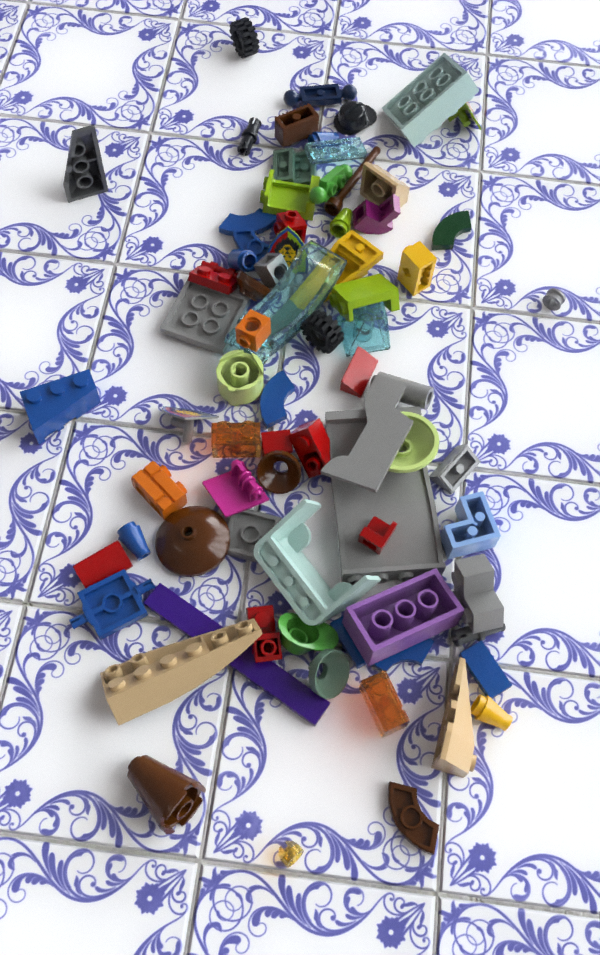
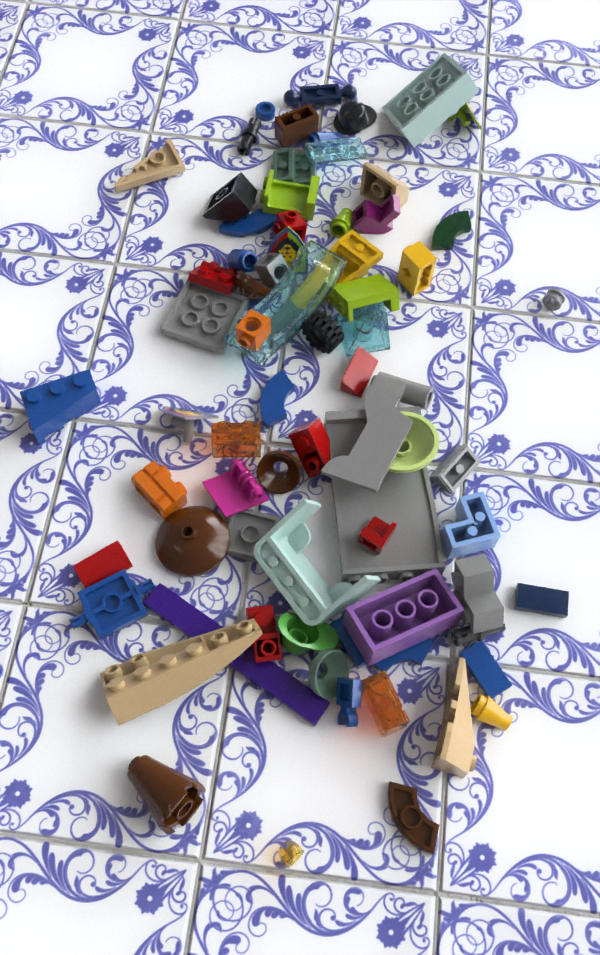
(84, 166): dark grey wedge -> none
(133, 539): blue cone -> none
(156, 166): none -> tan wing
(232, 200): none -> black slope
(240, 377): yellowish green brick -> none
(244, 37): black tyre -> none
(246, 239): blue tile -> none
(265, 111): none -> blue tile
(276, 441): red panel -> none
(330, 184): bright green plate -> none
(335, 203): reddish brown piece -> none
(349, 698): none -> blue plate
(541, 600): none -> dark blue tile

